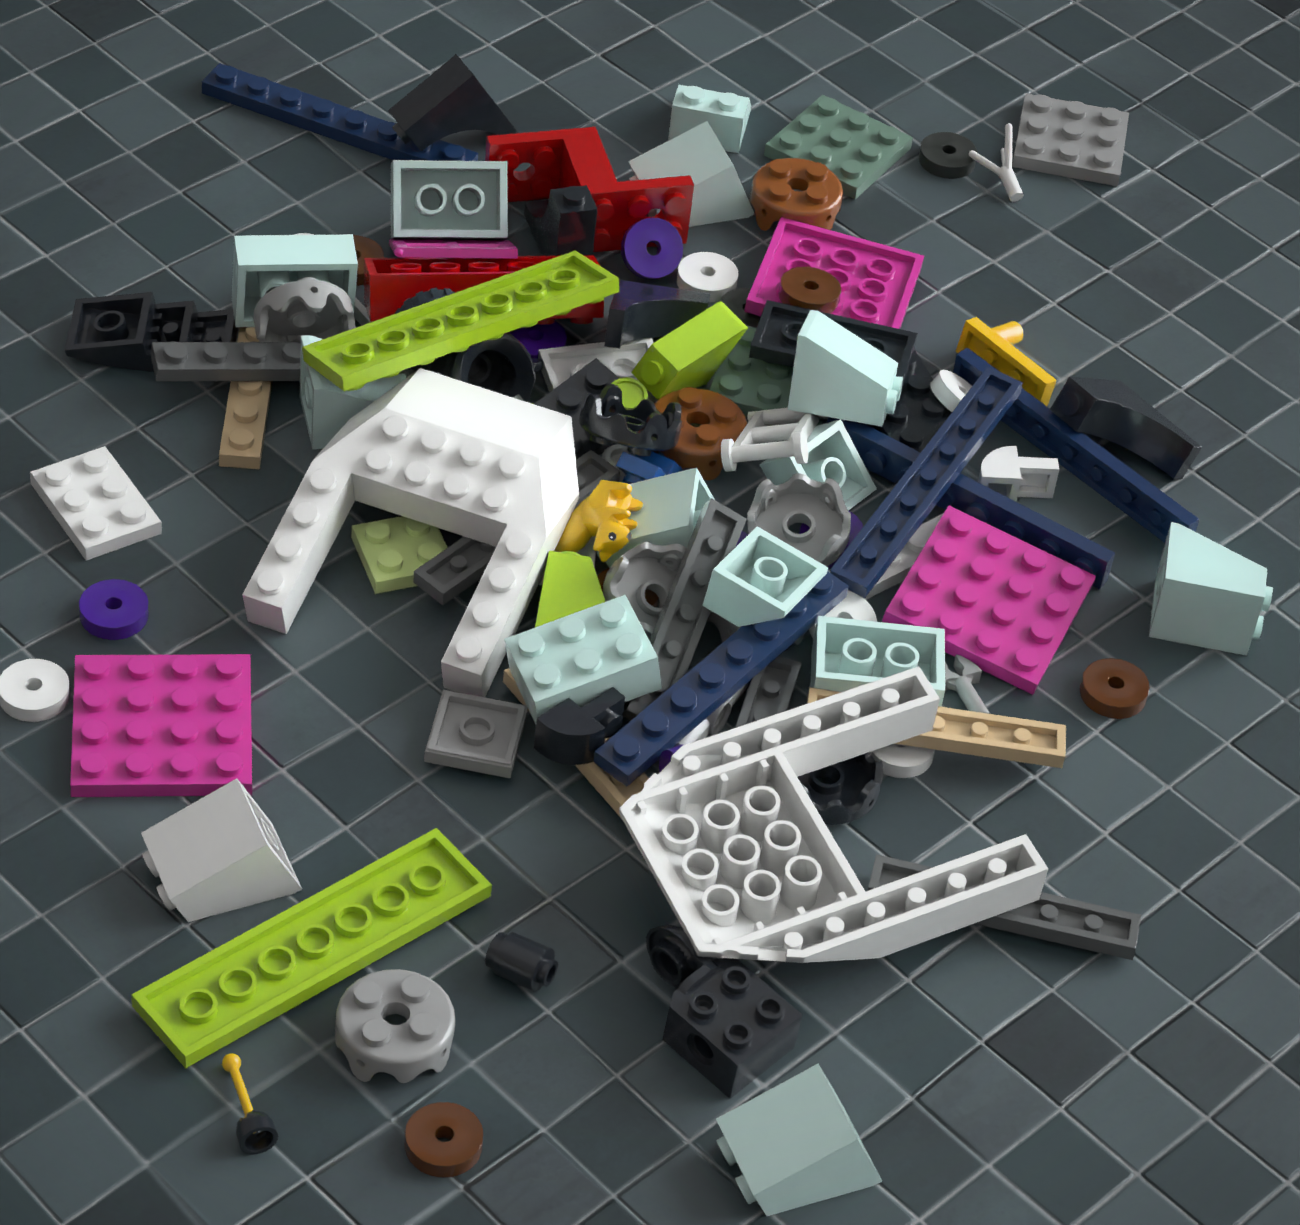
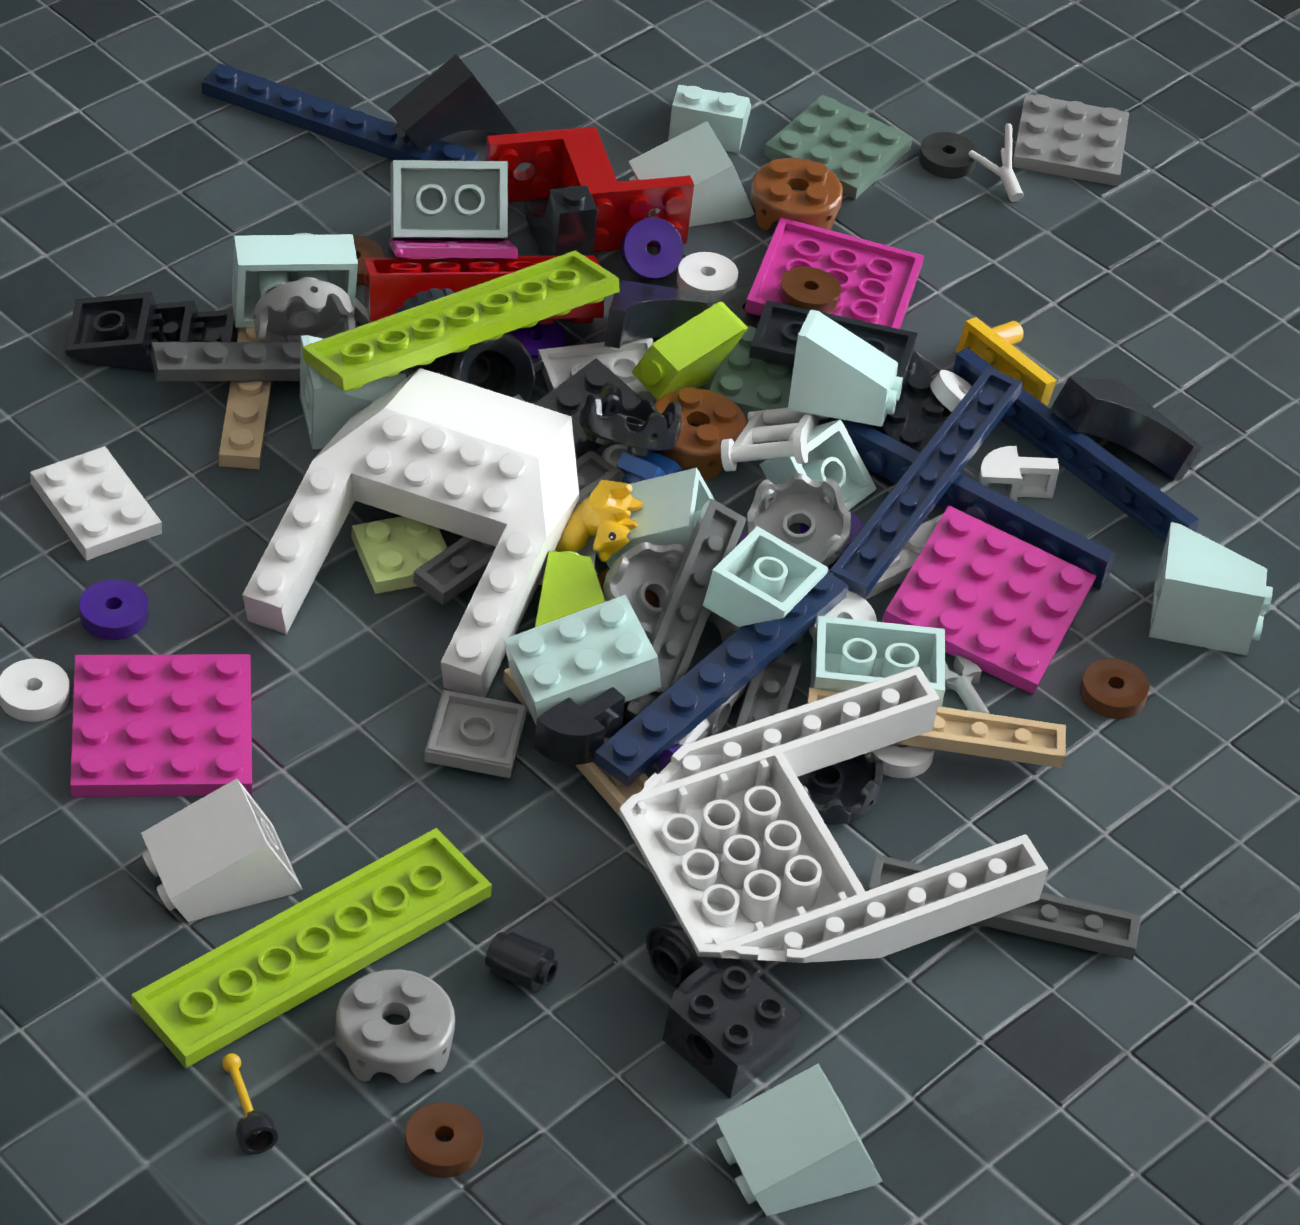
(632, 391): lime piece -> none

